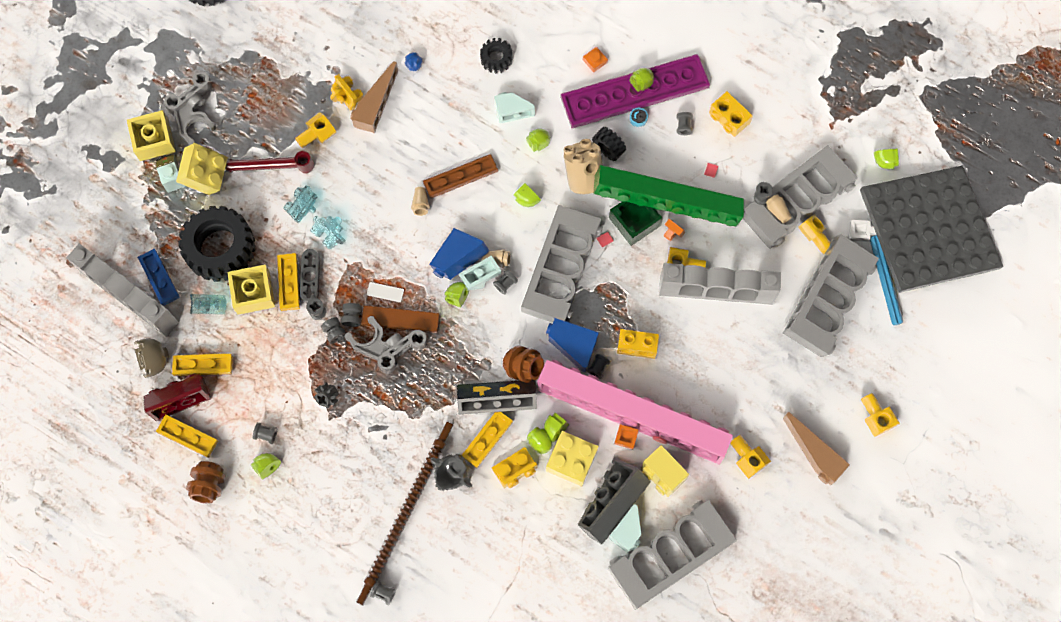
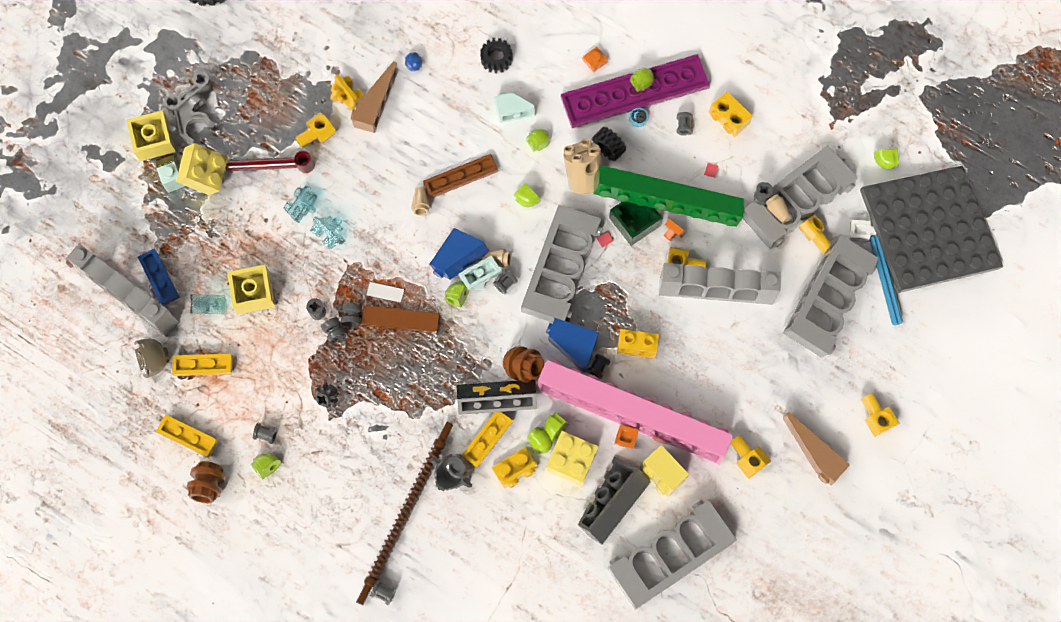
(176, 397): dark red slope -> none
(207, 223): black tyre -> none
(288, 282): yellow plate -> none
(303, 283): dark grey beam -> none
(388, 350): light grey piece -> none
(628, 531): light aqua slope -> none

